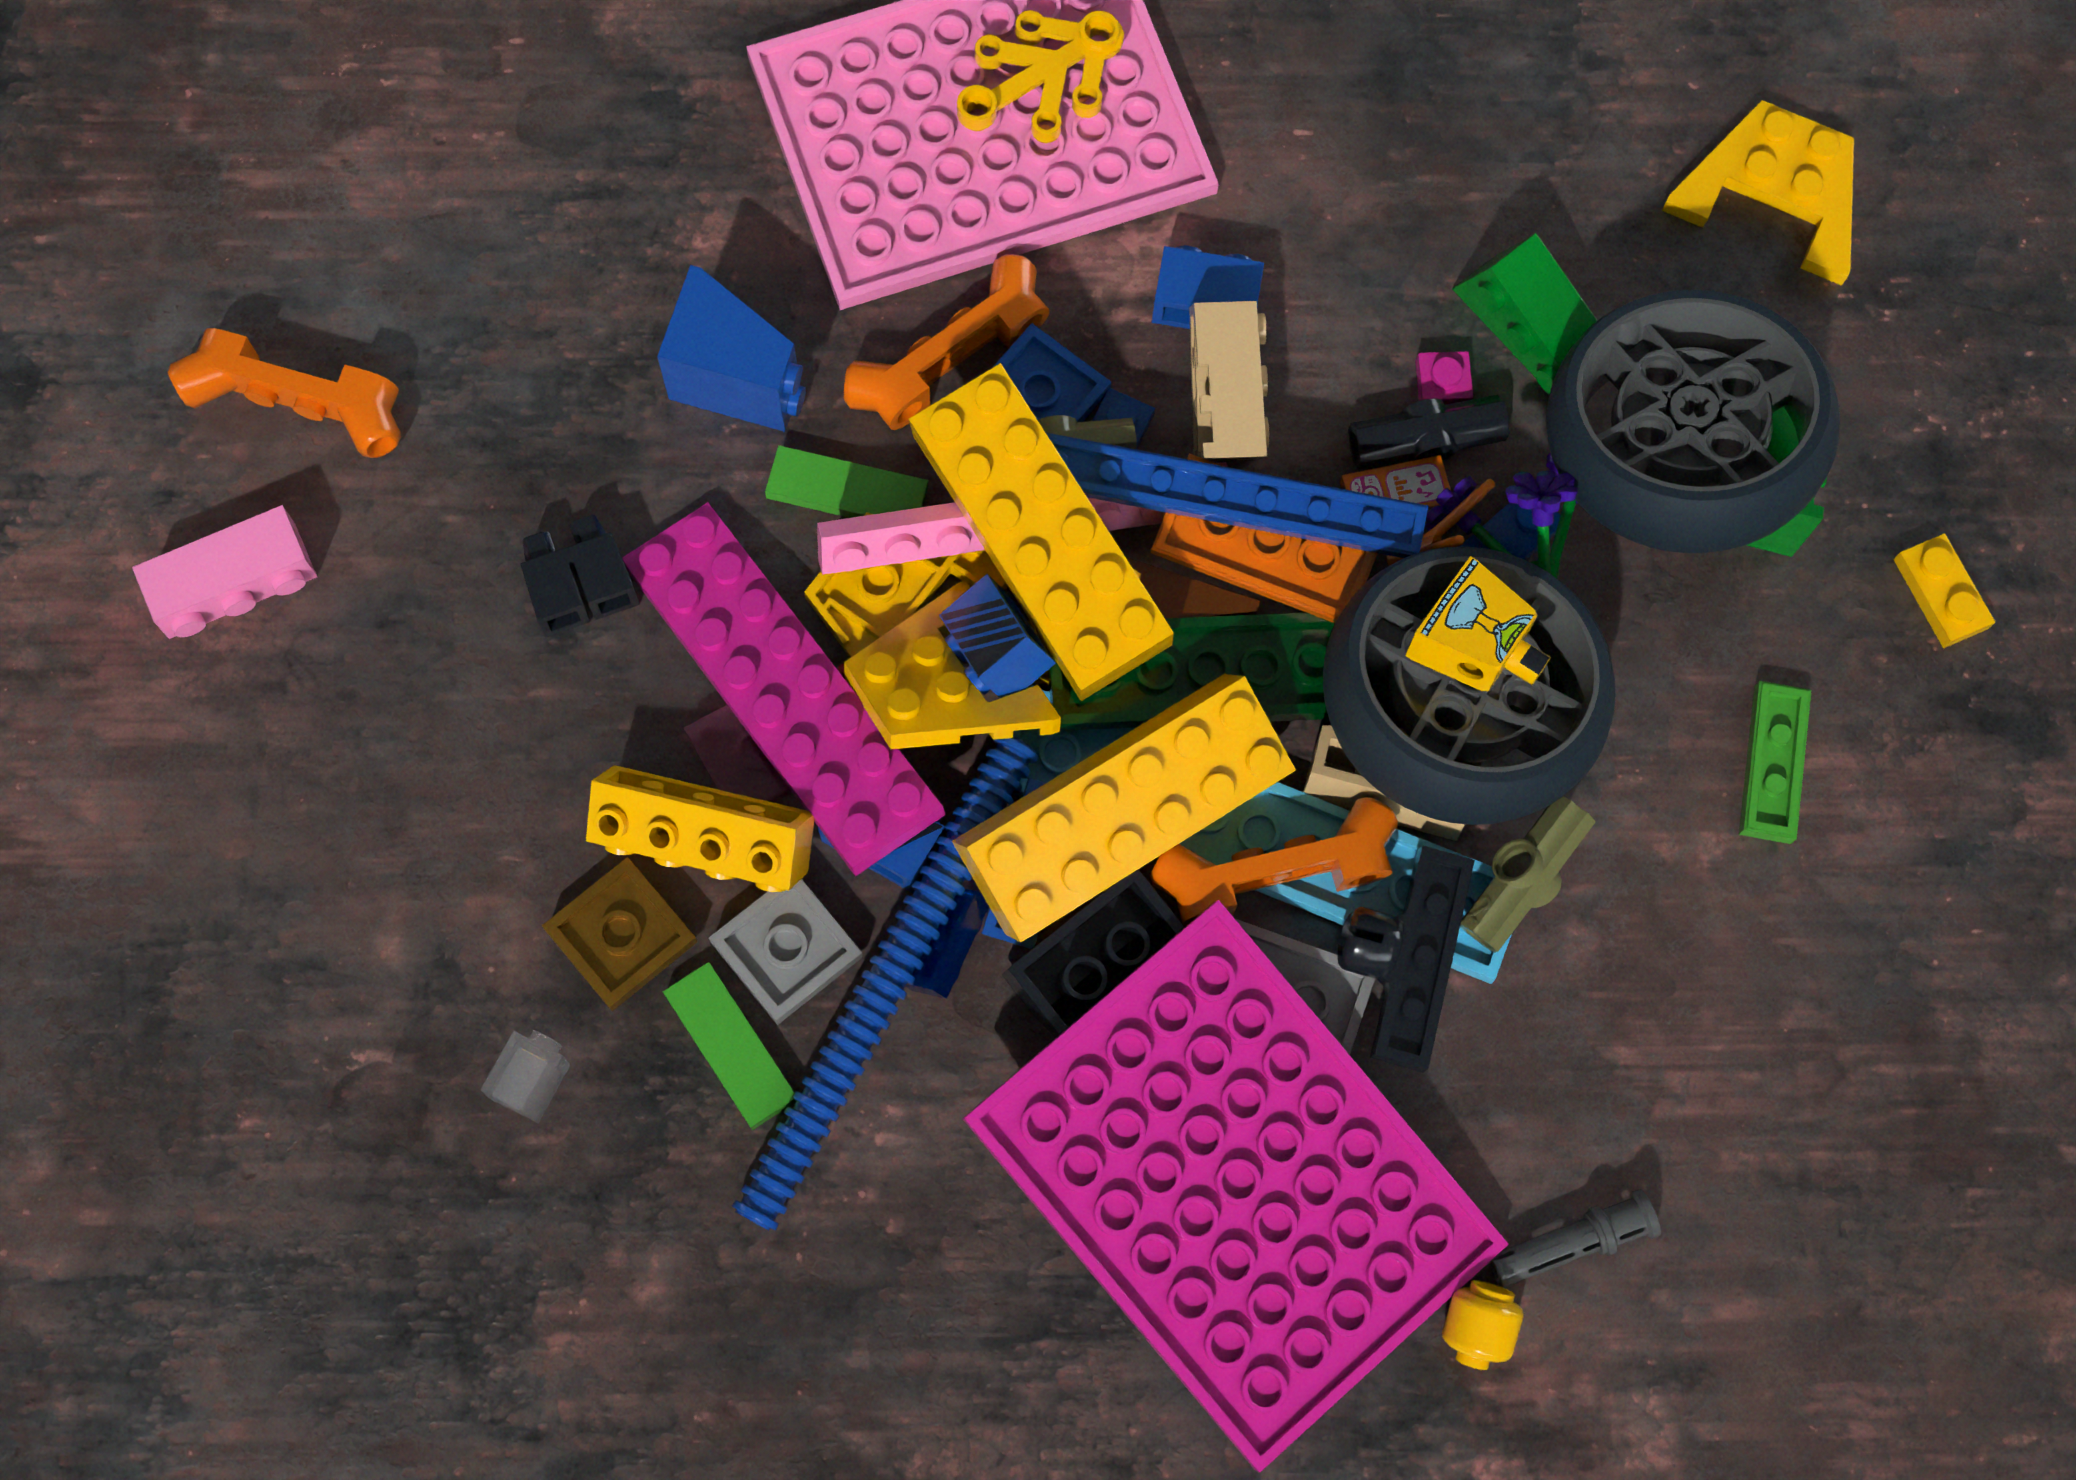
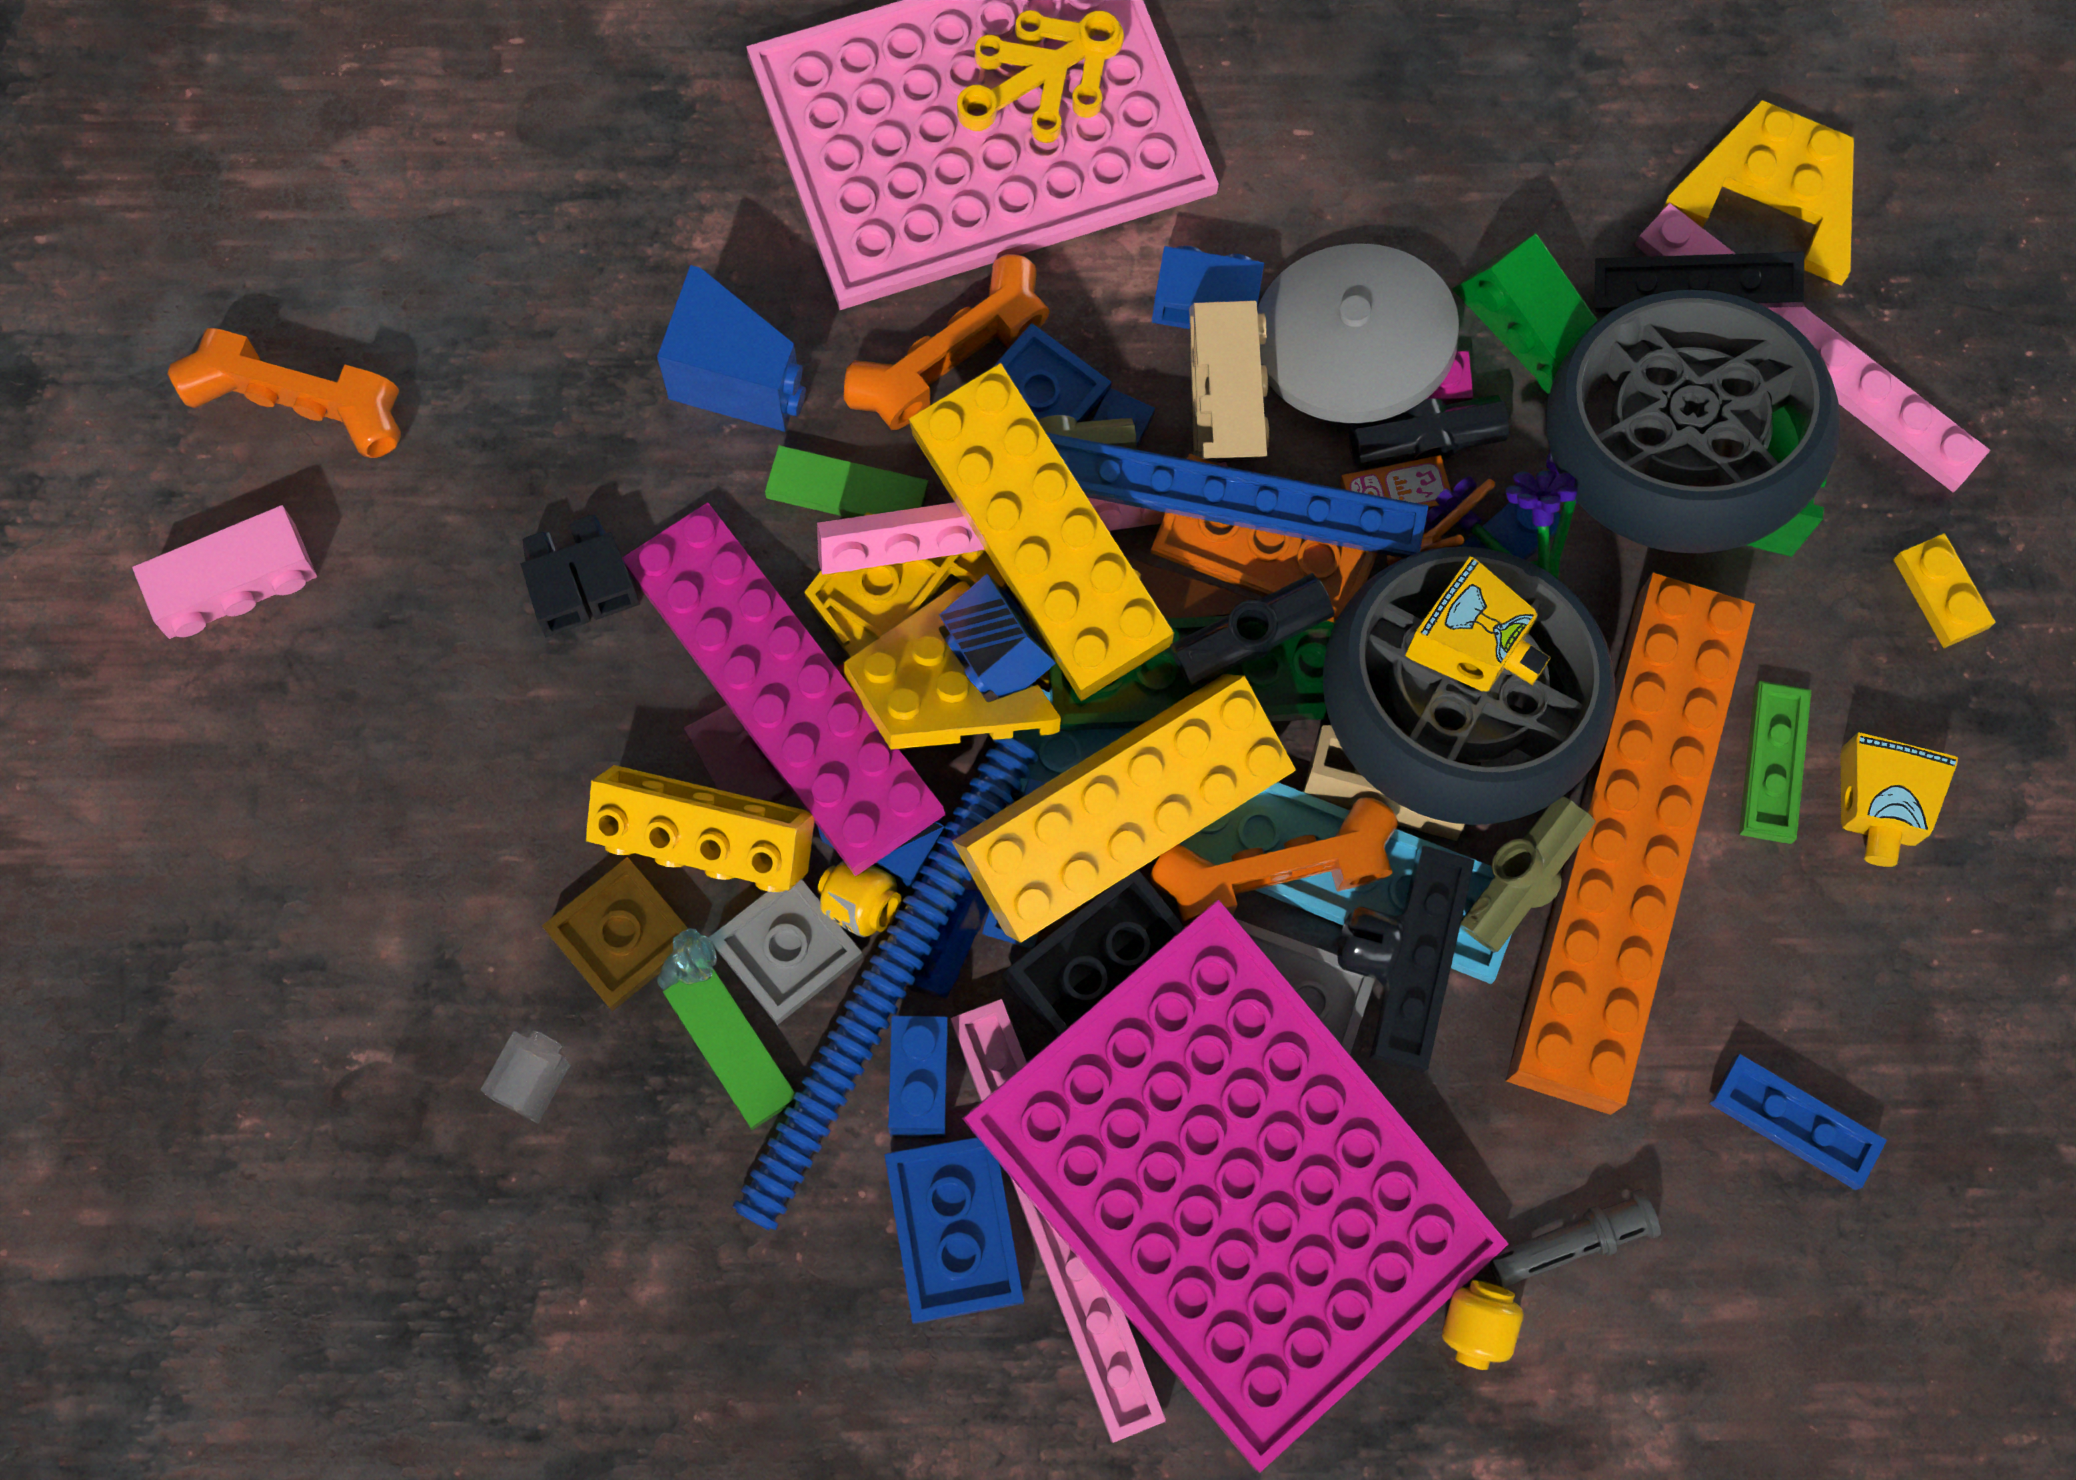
(690, 961): none -> clear light blue plate
(861, 901): none -> yellow head
(918, 1077): none -> blue brick
(953, 1230): none -> blue plate
(1091, 1315): none -> bright pink plate
(1280, 613): none -> black piece
(1358, 333): none -> light grey dish
(1630, 868): none -> orange brick
(1761, 277): none -> black plate
(1798, 1122): none -> blue plate
(1859, 381): none -> bright pink plate
(1891, 793): none -> yellow torso

